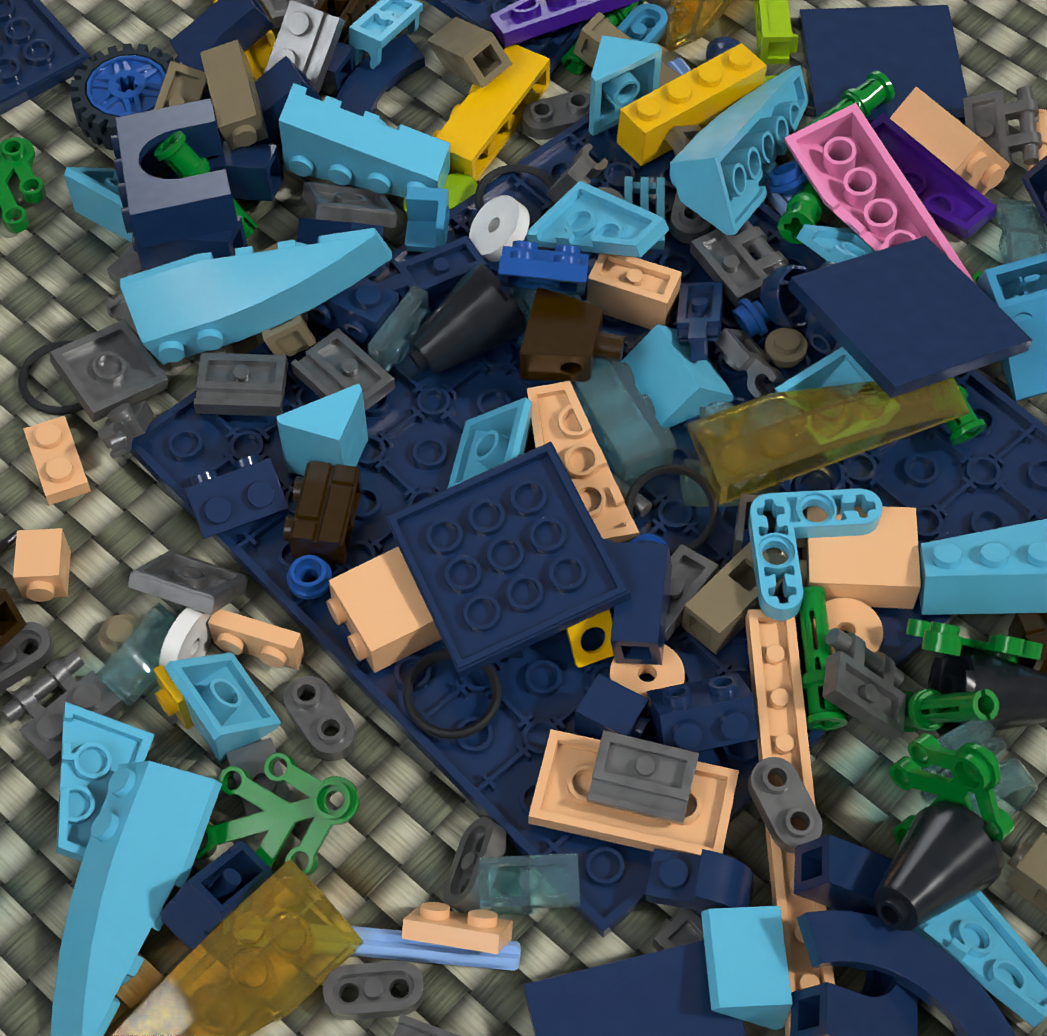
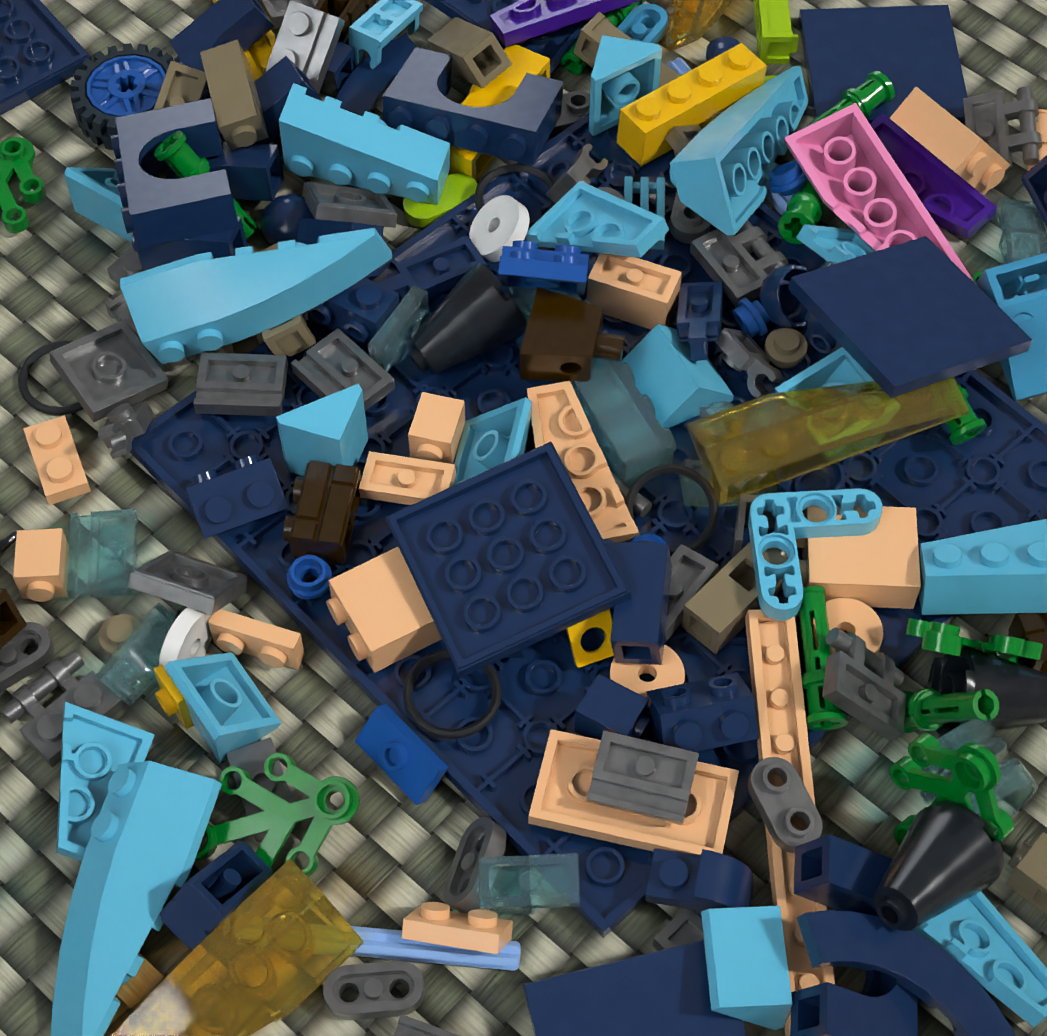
(102, 553): none -> clear light blue plate
(282, 217): none -> dark blue hair
(317, 715): flat silver plate -> none
(401, 754): none -> blue plate
(404, 478): none -> light nougat plate
(427, 218): dark azure panel -> none
(436, 428): none -> light nougat brick
(506, 130): none -> dark blue arch

